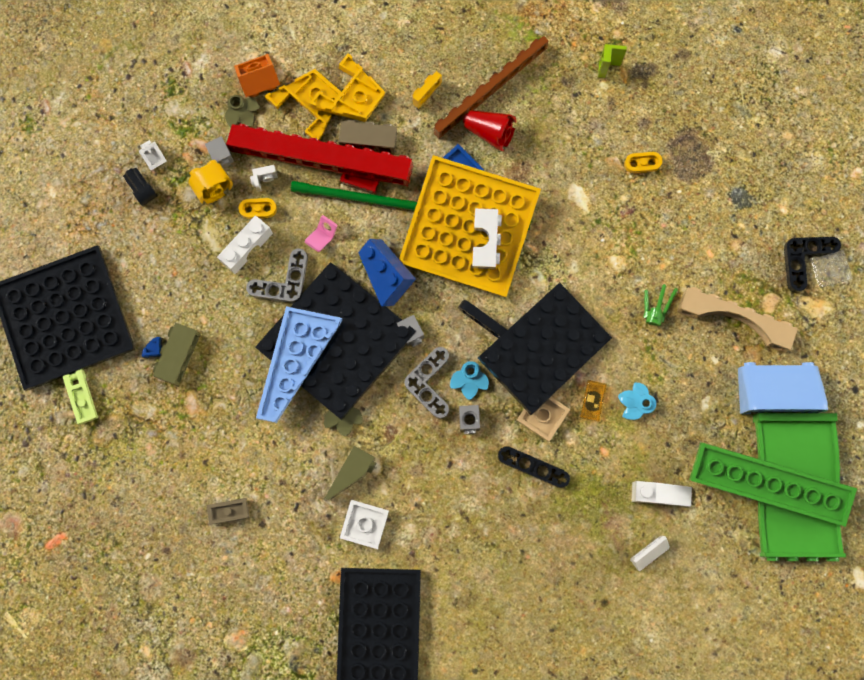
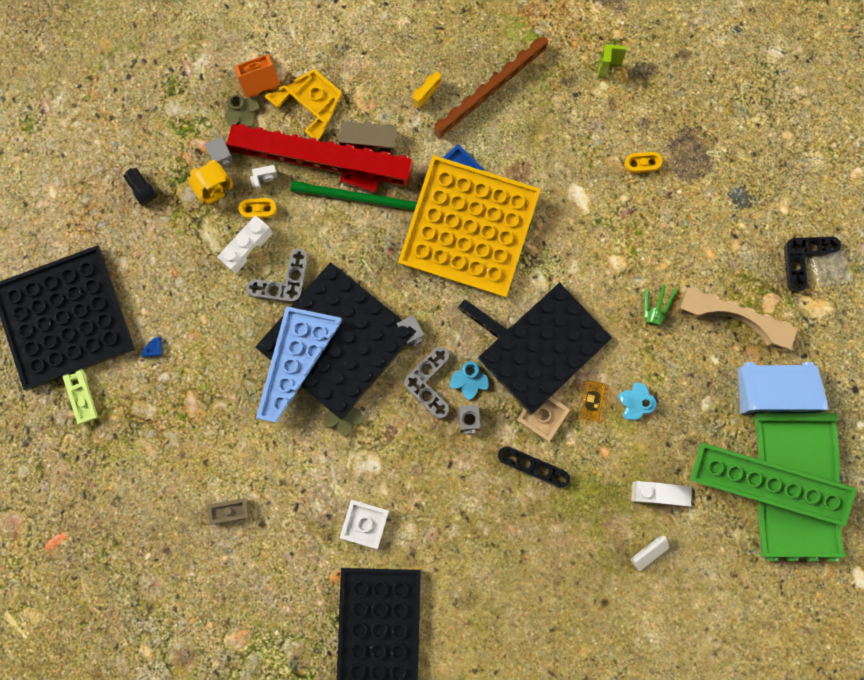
(152, 154): white bracket -> none
(176, 354): olive brick -> none
(321, 235): bright pink bracket -> none
(353, 470): olive slope -> none
(357, 98): yellow wing -> none
(385, 272): blue wedge -> none
(487, 221): white arch -> none
(491, 127): red cone -> none

